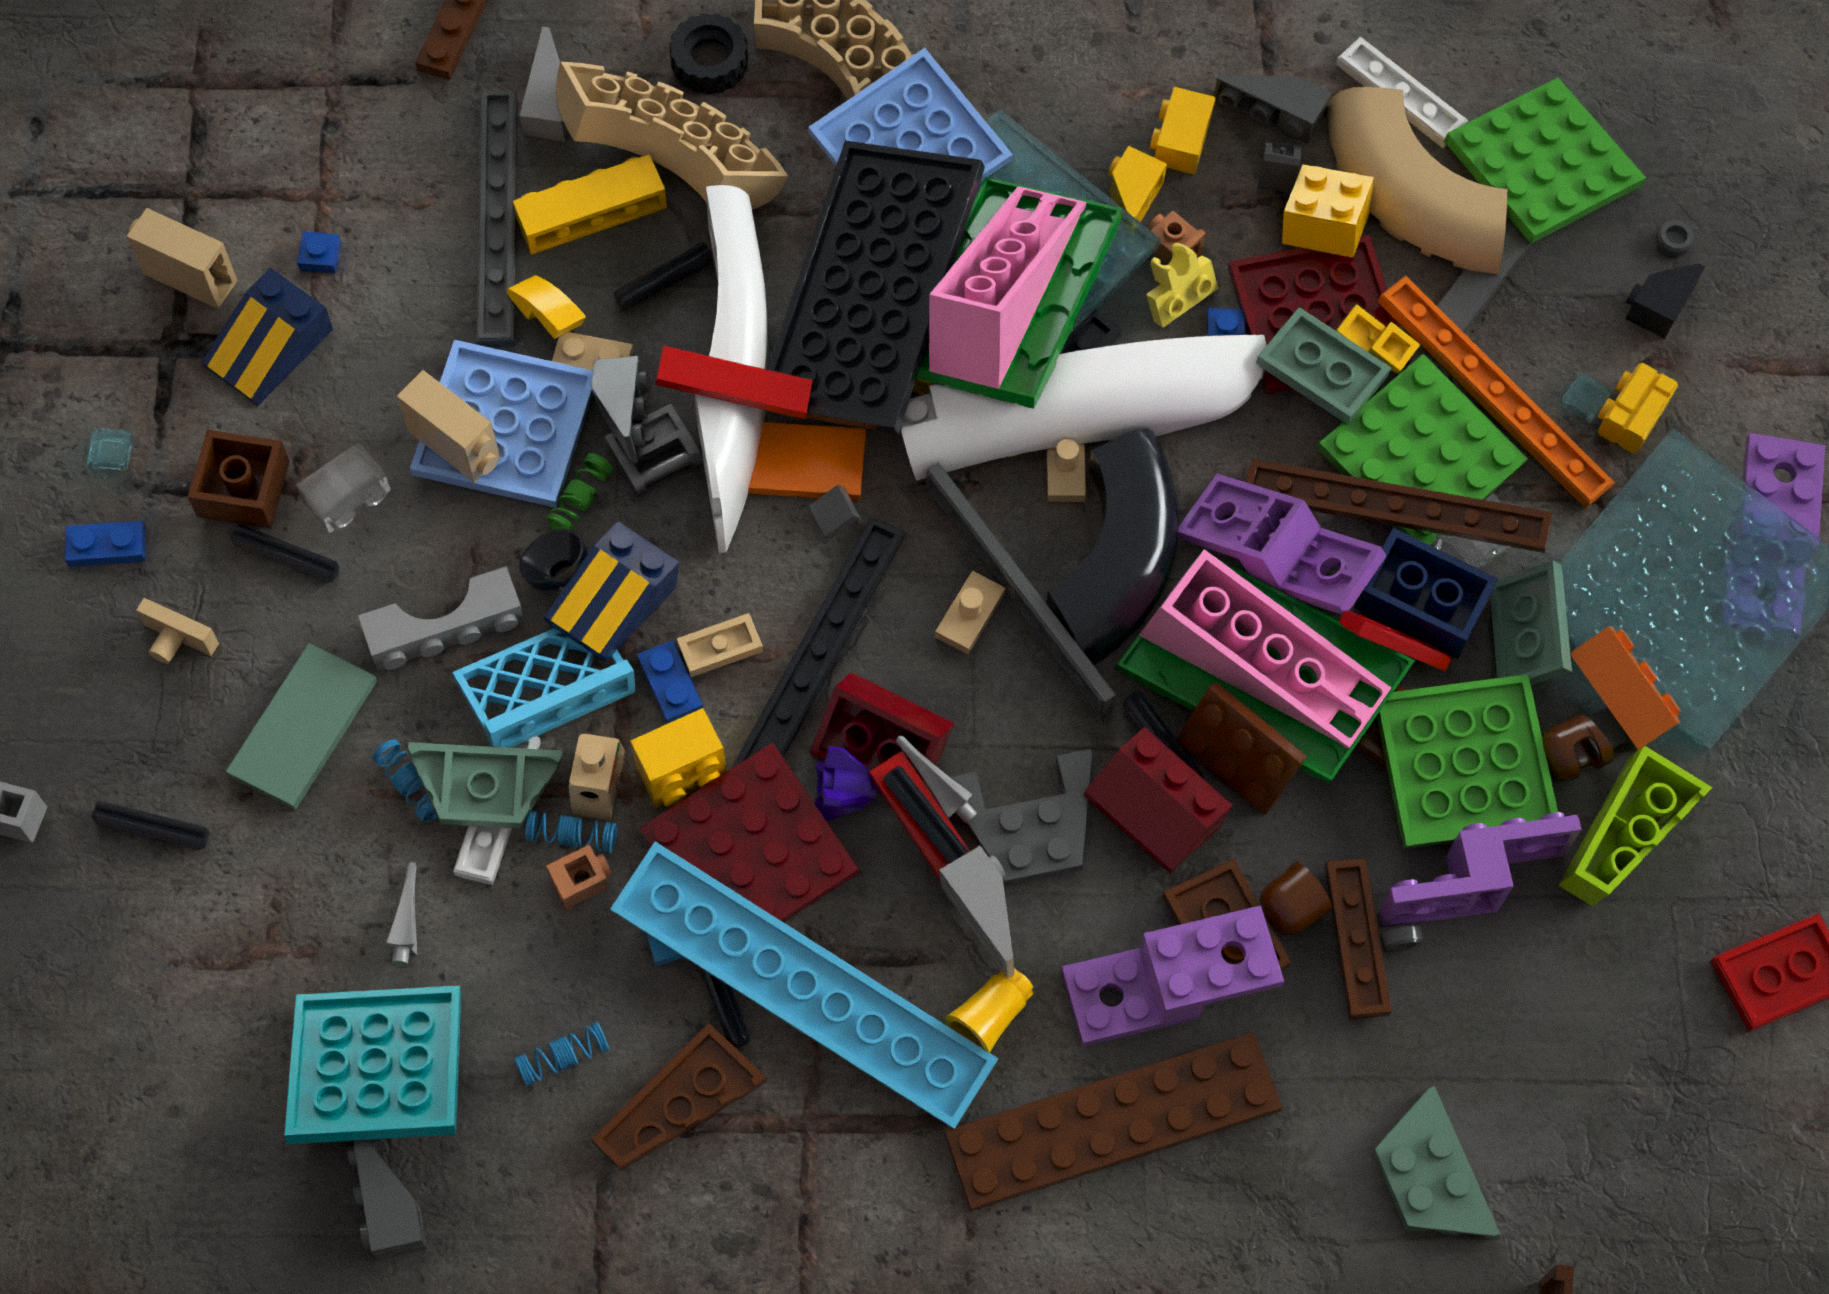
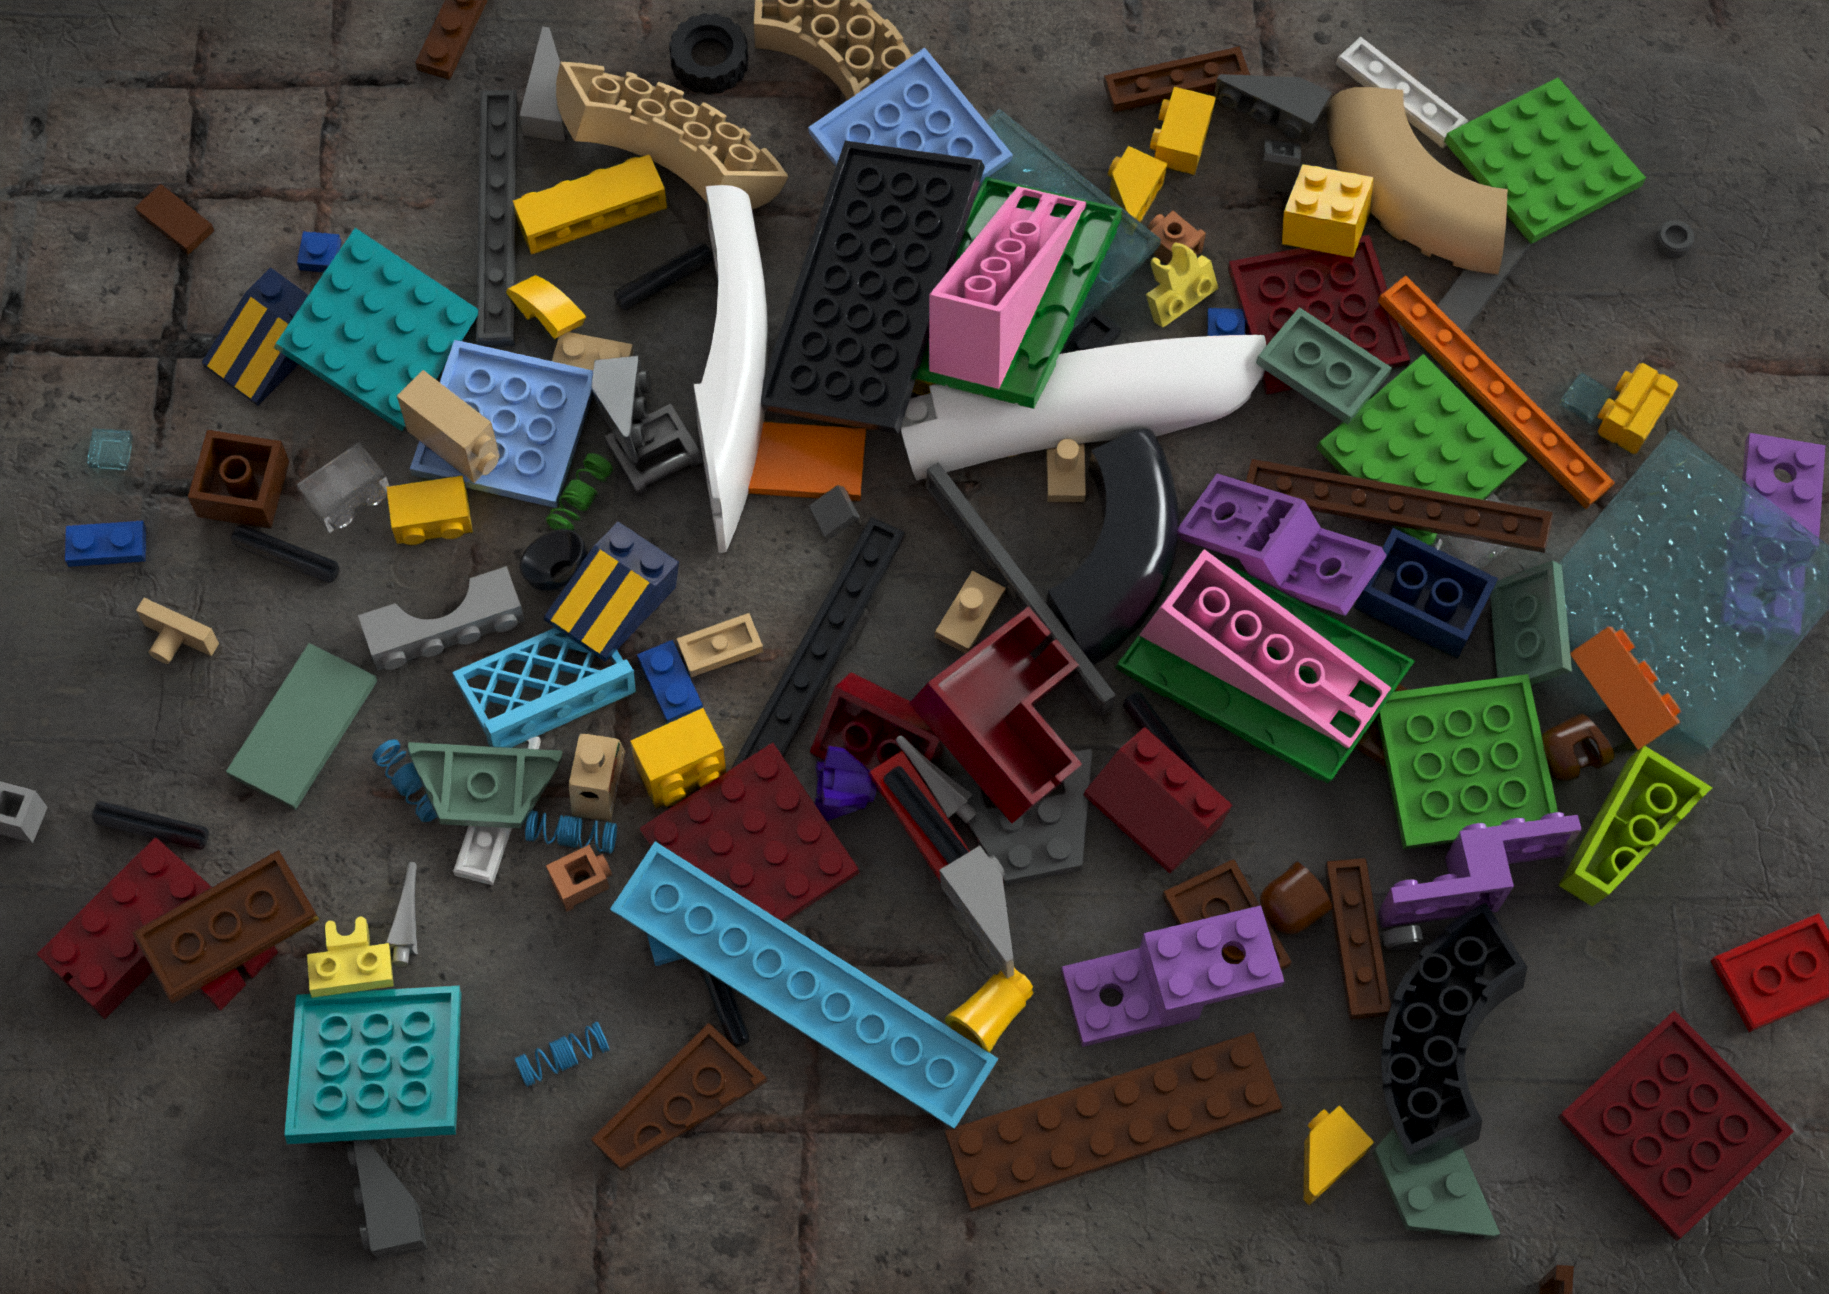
(99, 940): none -> dark red piece
(174, 219): none -> reddish brown tile
(182, 258): tan brick -> none
(225, 926): none -> reddish brown tile
(349, 963): none -> light yellow plate
(375, 326): none -> teal plate
(429, 510): none -> yellow brick
(733, 382): red tile -> none
(988, 717): none -> dark red piece
(1156, 82): none -> reddish brown plate
(1241, 748): reddish brown plate -> none
(1331, 1150): none -> yellow slope
(1385, 343): yellow slope -> none
(1394, 640): red tile -> none
(1431, 1028): none -> black brick
(1662, 298): black slope -> none
(1675, 1125): none -> dark red plate

